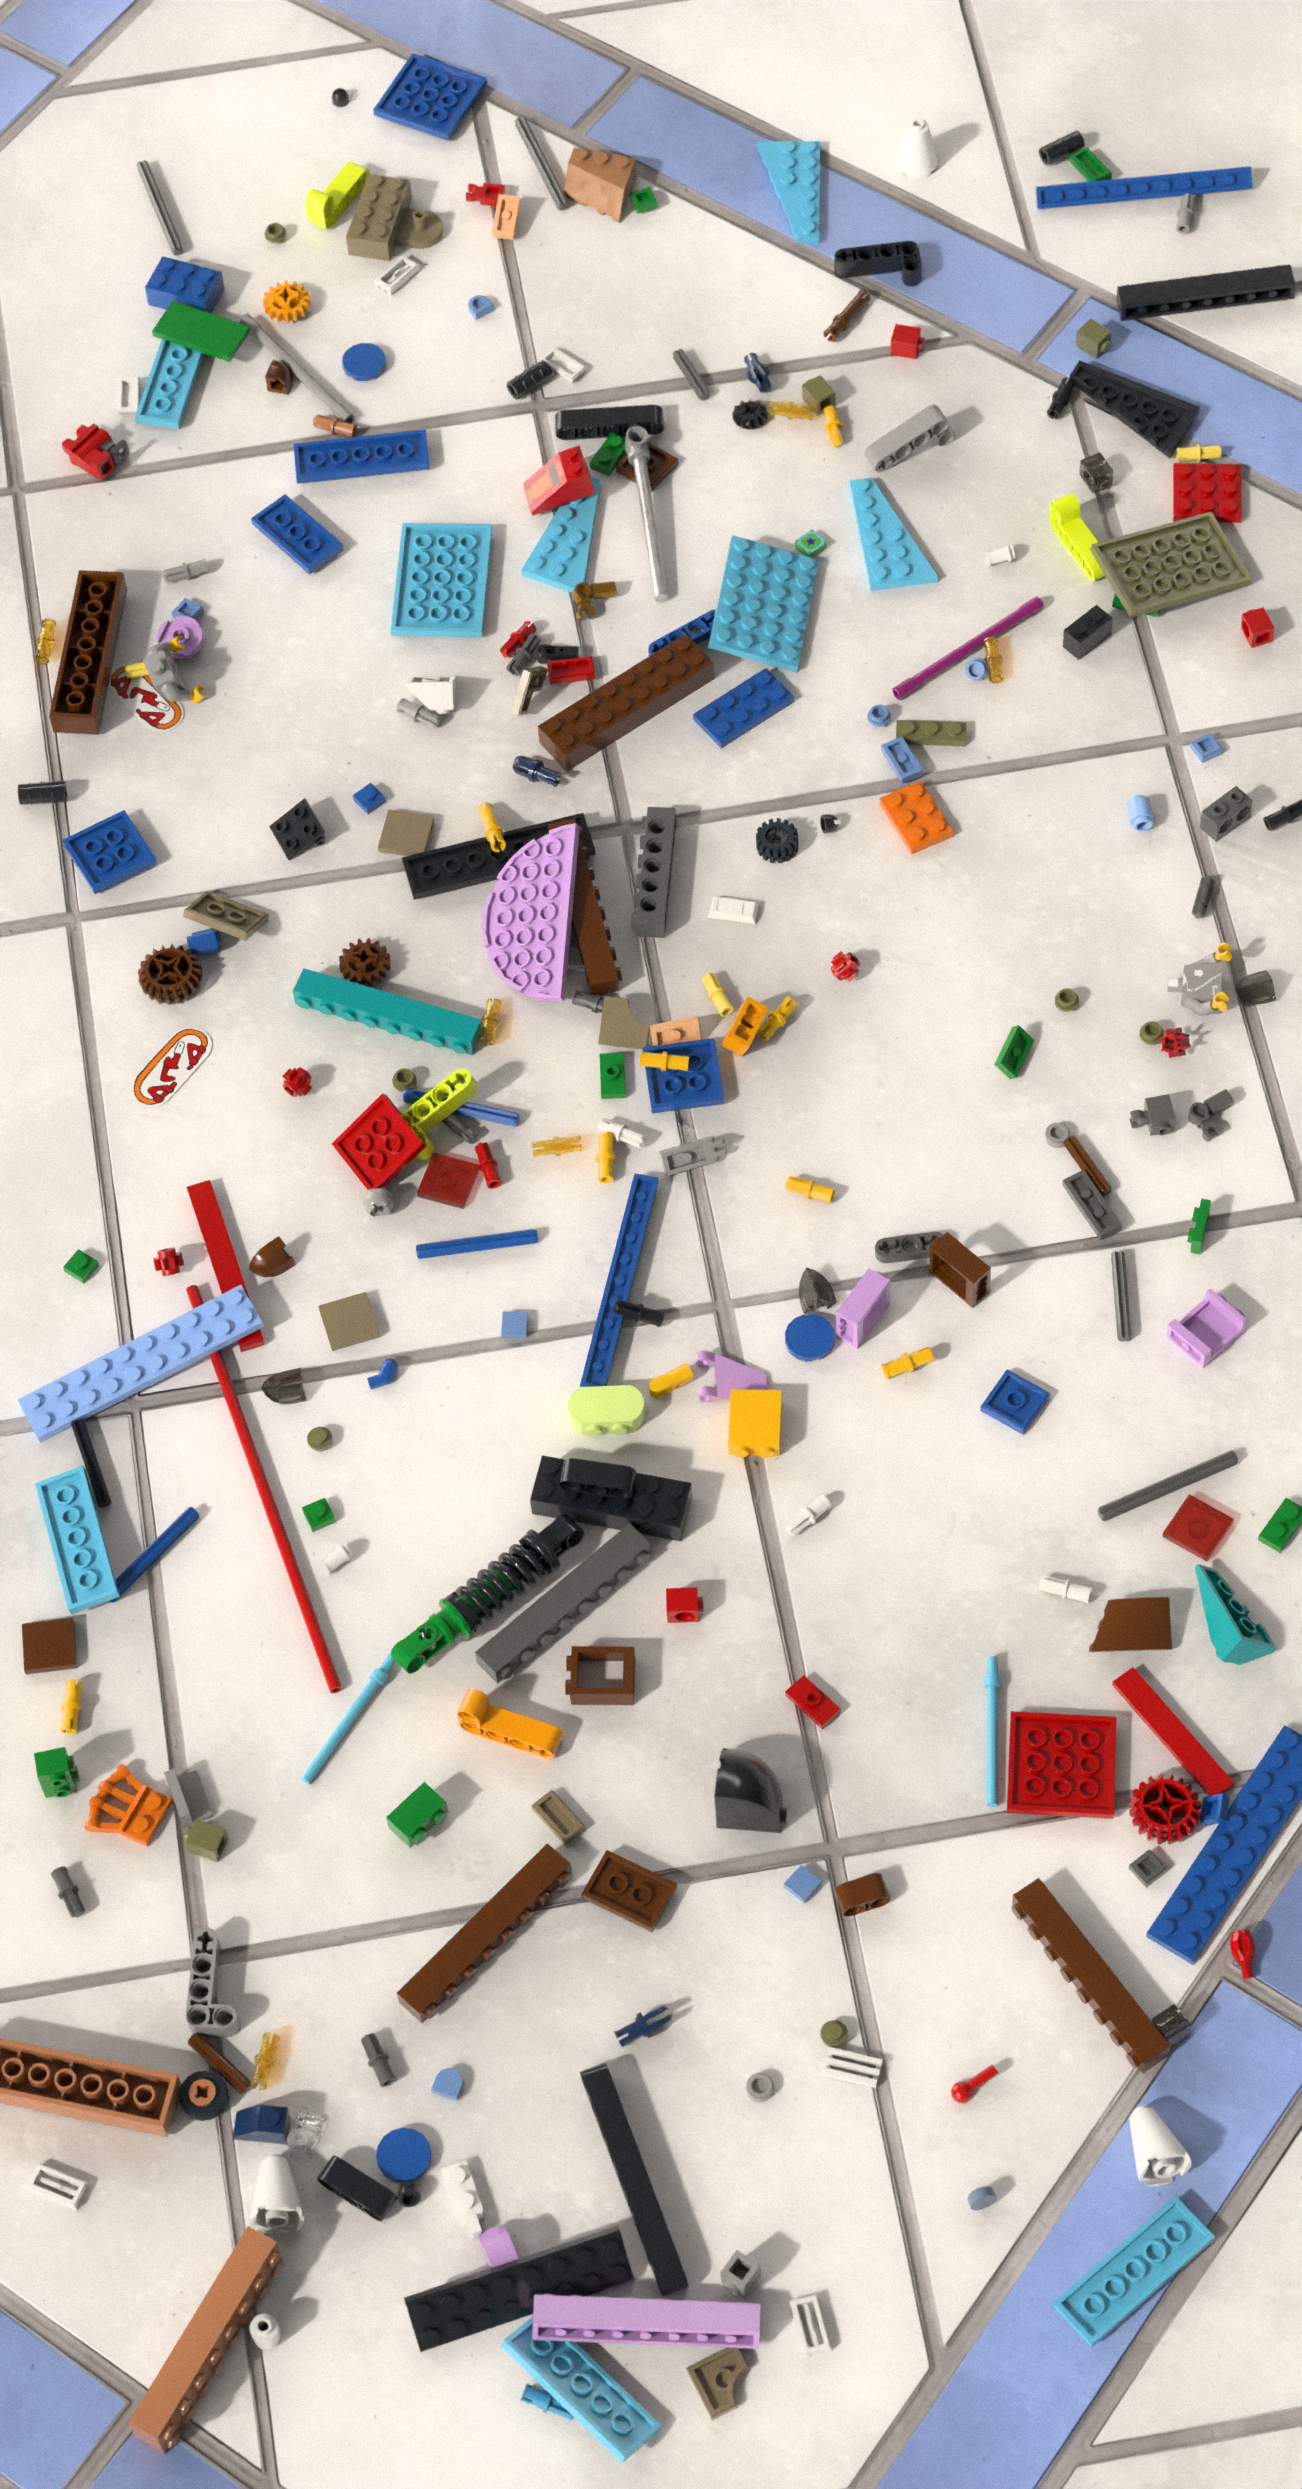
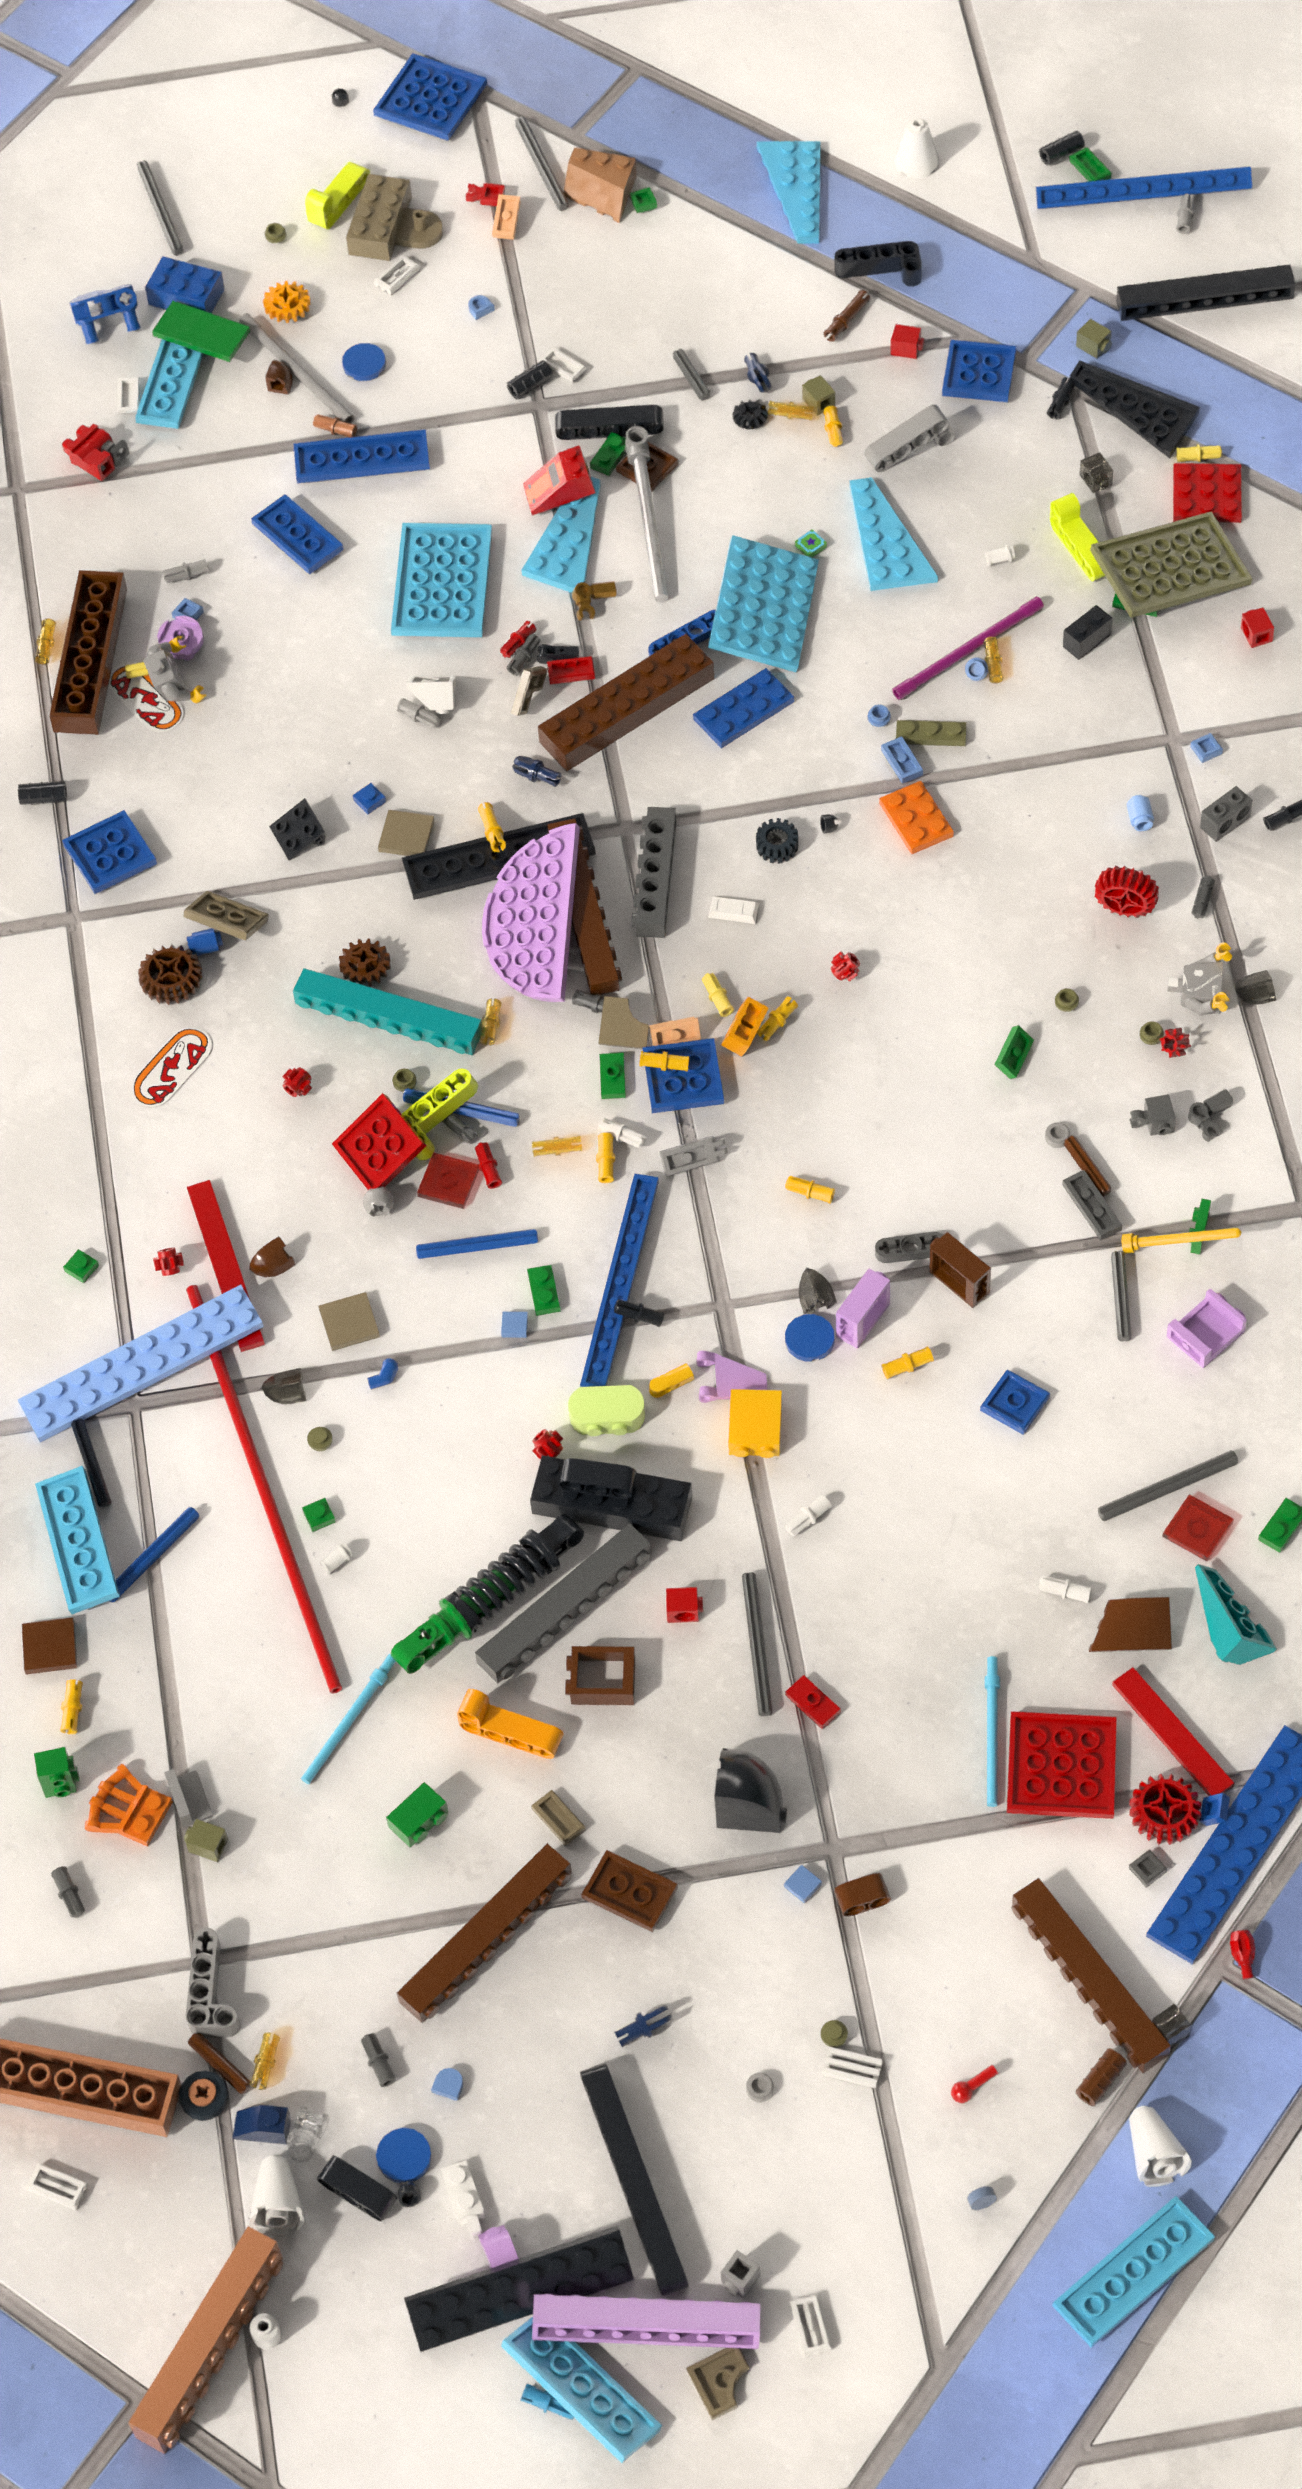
(108, 304): none -> blue piece
(543, 1290): none -> green plate
(547, 1444): none -> red gear
(757, 1644): none -> dark grey axle
(979, 371): none -> blue plate
(1101, 2077): none -> reddish brown axle
(1126, 891): none -> red gear
(1133, 1242): none -> yellow piece

